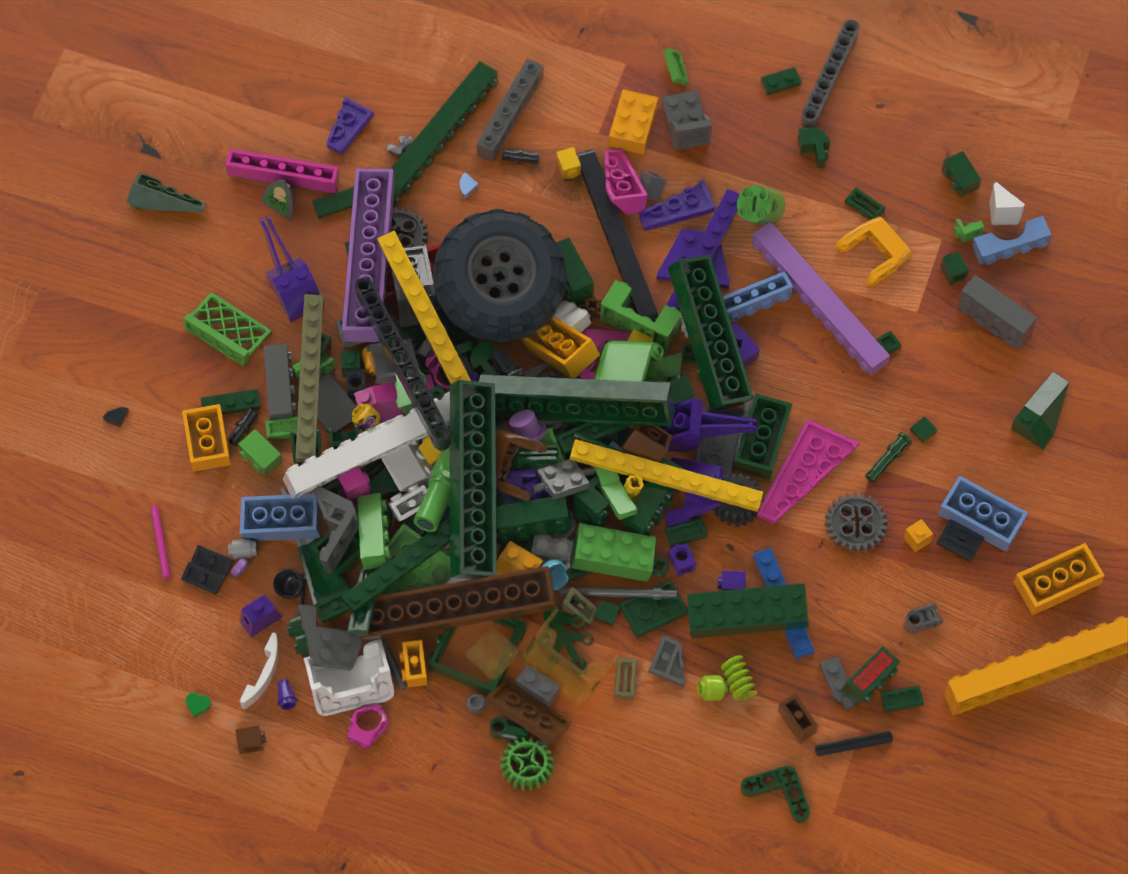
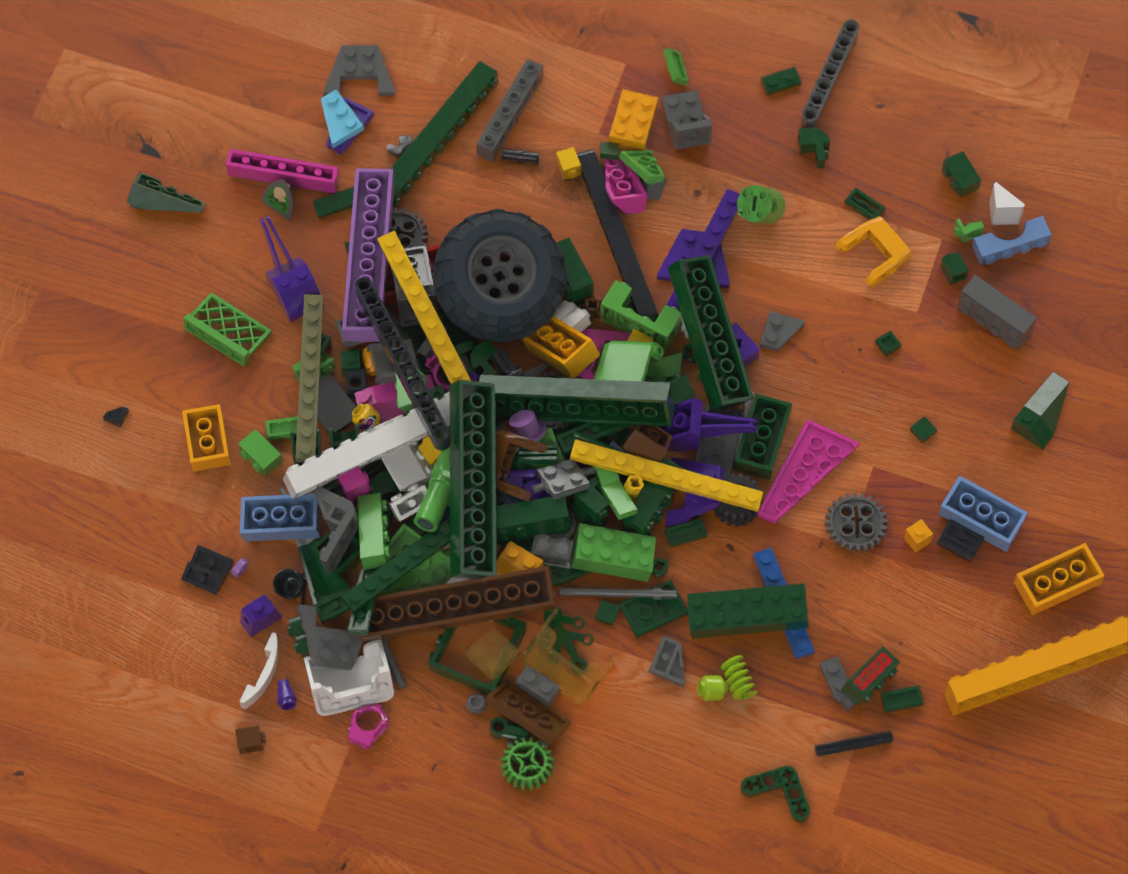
(160, 542): dark pink bar -> none
(197, 704): green tile -> none
(234, 402): dark green plate -> none
(242, 427): black pin -> none
(242, 549): light grey brick -> none
(278, 381): dark grey brick -> none
(340, 119): none -> medium azure wing
(360, 63): none -> dark grey wing
(414, 664): light orange brick -> none
(467, 185): light blue tile -> none
(558, 573): medium azure hair -> none
(577, 605): olive slope -> none
(609, 151): none -> dark green tile
(624, 694): olive tile -> none
(643, 165): none -> bright green wing
(685, 206): dark purple wing -> none
(685, 566): dark purple brick -> none
(732, 580): dark purple brick -> none
(758, 296): medium blue brick -> none
(779, 330): none -> dark grey wing
(797, 718): reddish brown brick -> none
(821, 299): medium lavender brick -> none
(893, 451): dark green pin -> none
(926, 617): dark grey piece -> none

